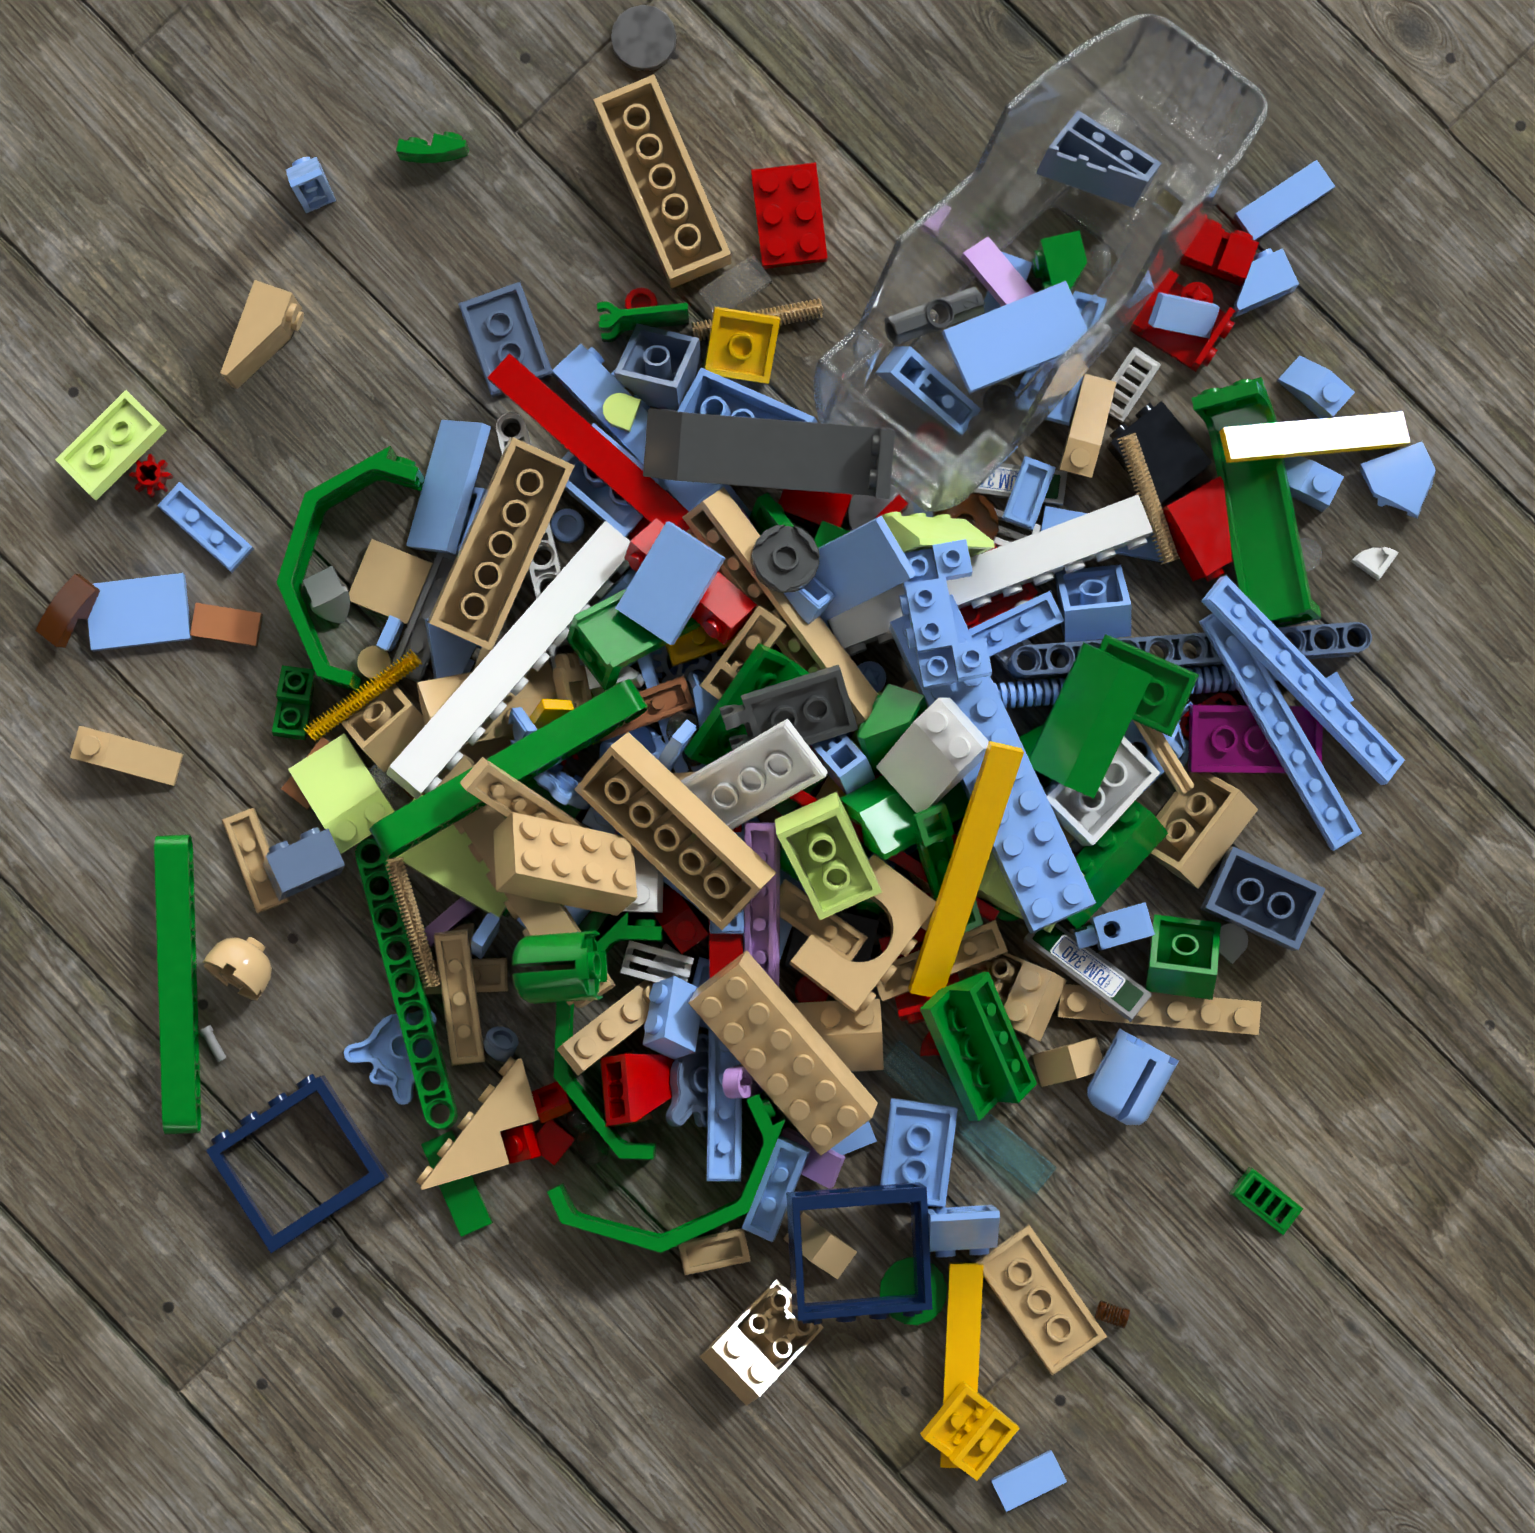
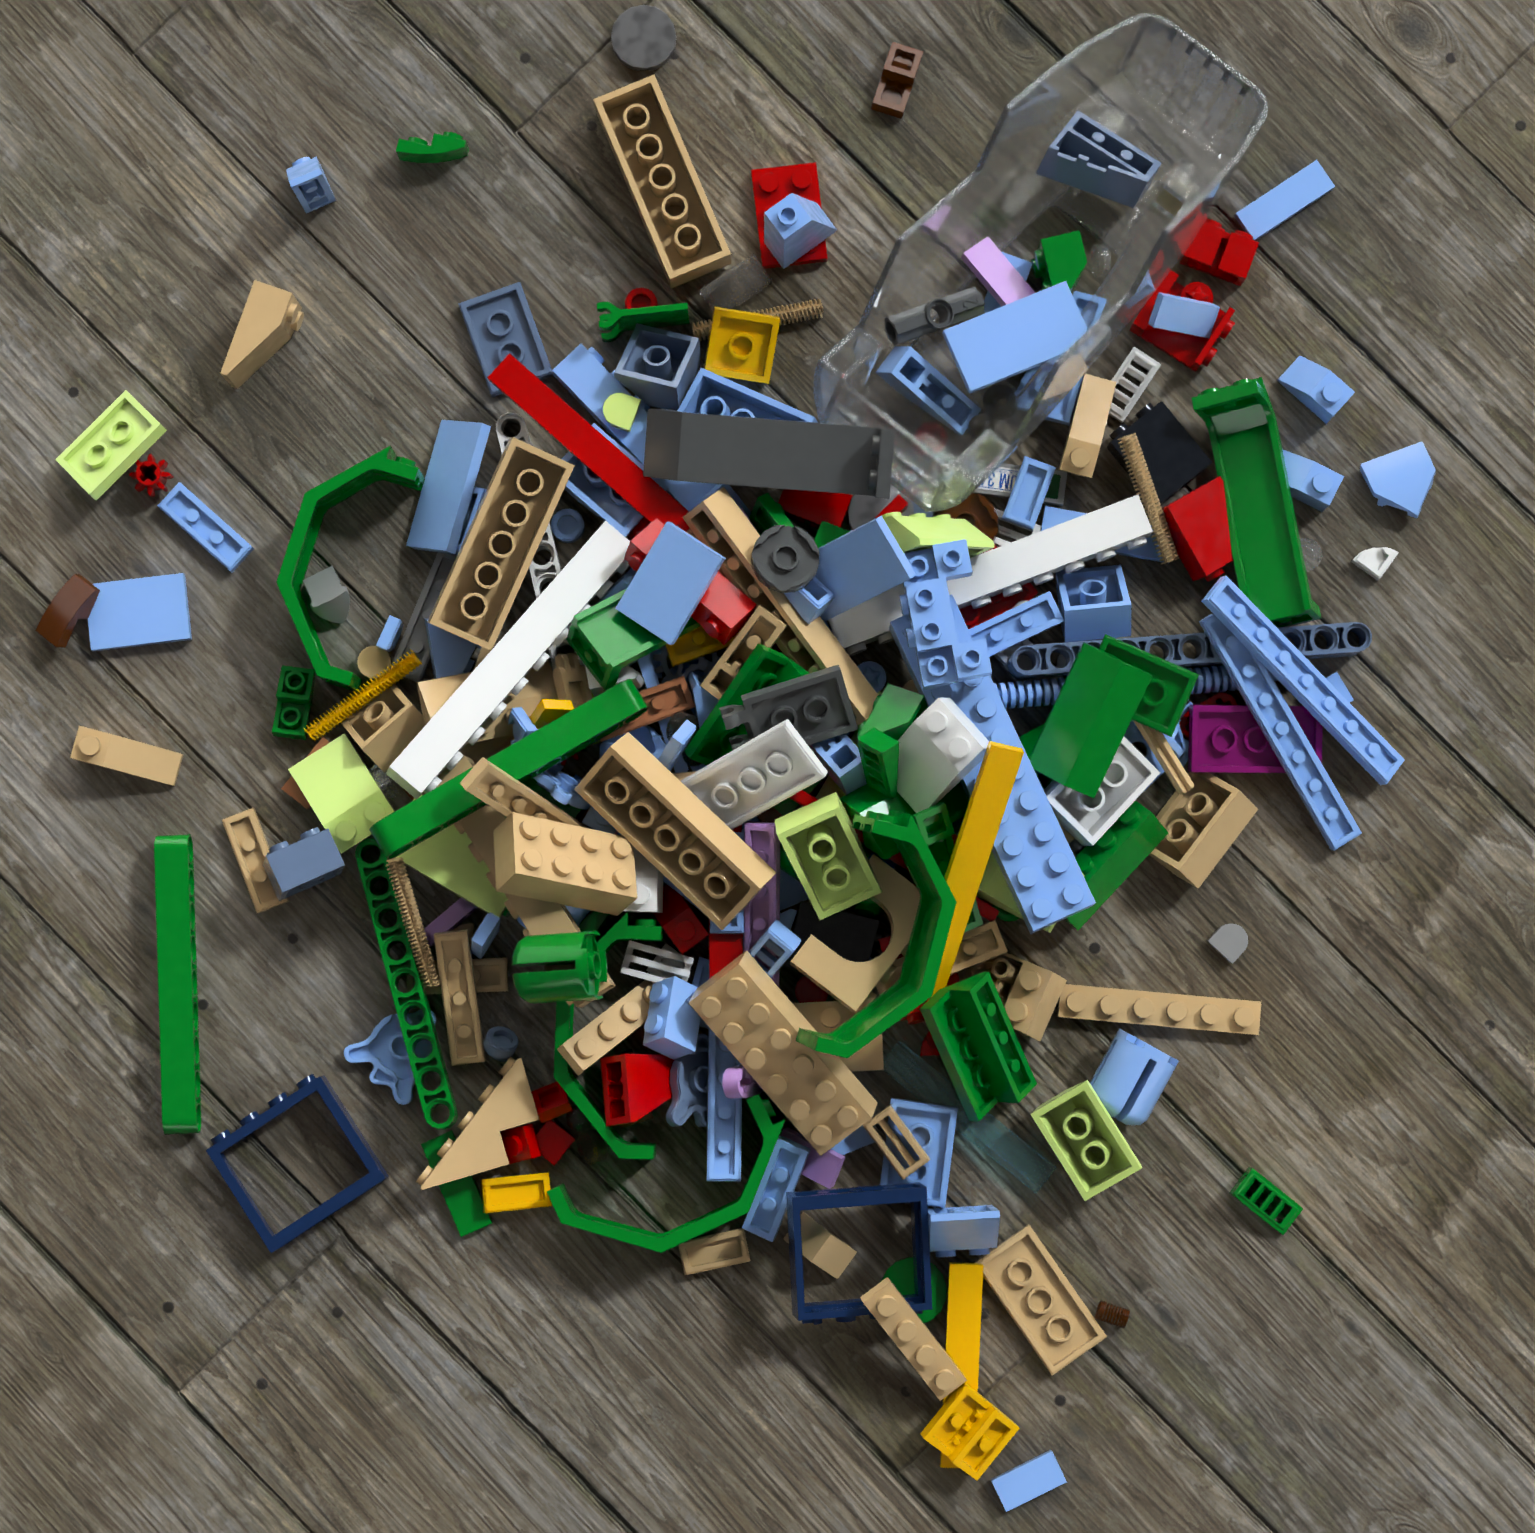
(213, 1043): light grey piece -> none
(226, 624): nougat tile -> none
(240, 965): tan cylinder -> none
(389, 581): tan tile -> none
(515, 1192): none -> yellow tile
(759, 1344): tan slope -> none
(780, 941): none -> light blue slope
(795, 228): none -> light blue slope
(831, 931): tan tile -> none
(880, 761): none -> green slope
(897, 80): none -> reddish brown slope
(913, 1165): none -> tan tile
(913, 1338): none -> tan plate
(924, 947): none -> green panel
(1068, 1062): tan slope -> none
(1085, 1139): none -> yellowish green slope
(1090, 970): tile -> none
(1130, 925): light blue torso -> none
(1183, 957): green slope -> none
(1263, 898): sand blue brick -> none
(1266, 281): light blue slope -> none
(1314, 437): tile -> none

